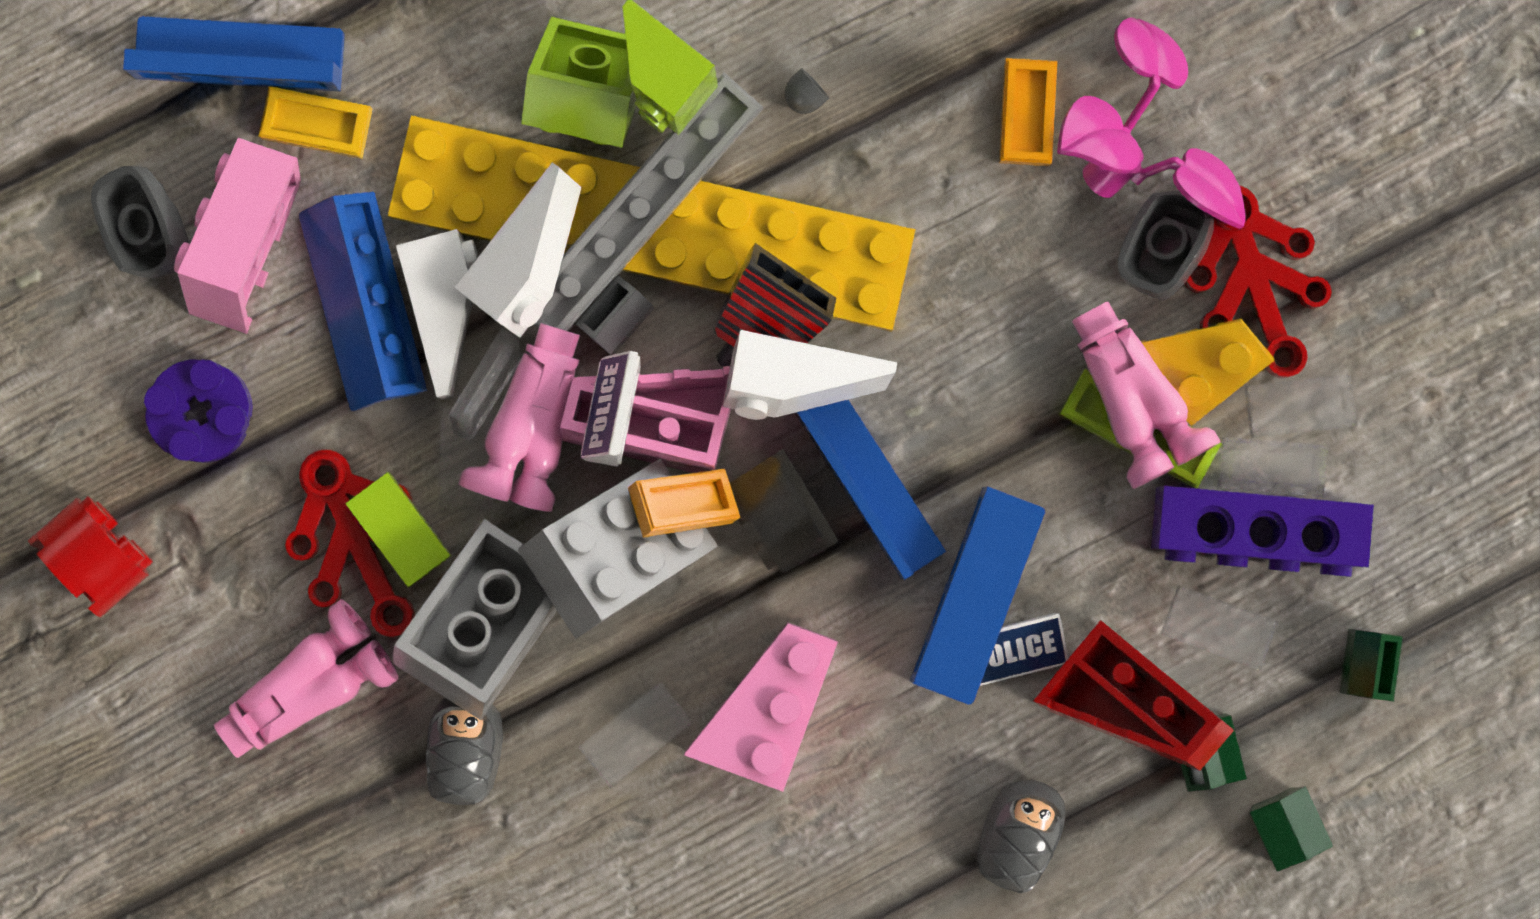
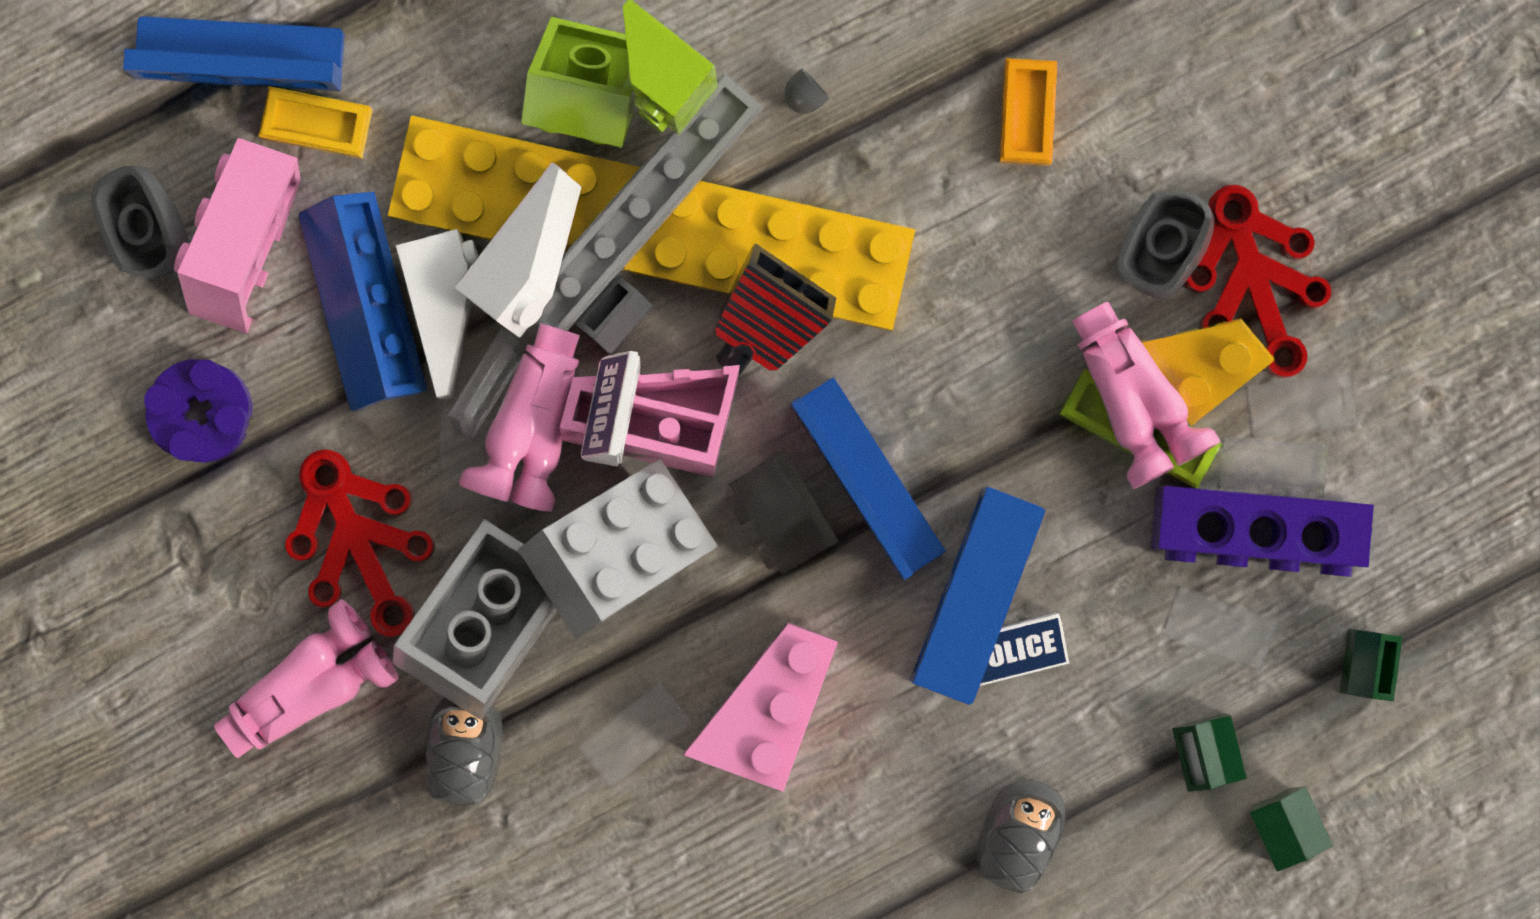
(90, 556): red brick -> none
(398, 529): lime tile -> none
(683, 502): light orange tile -> none
(789, 376): white slope -> none
(1097, 134): dark pink plant -> none
(1130, 698): red wedge -> none

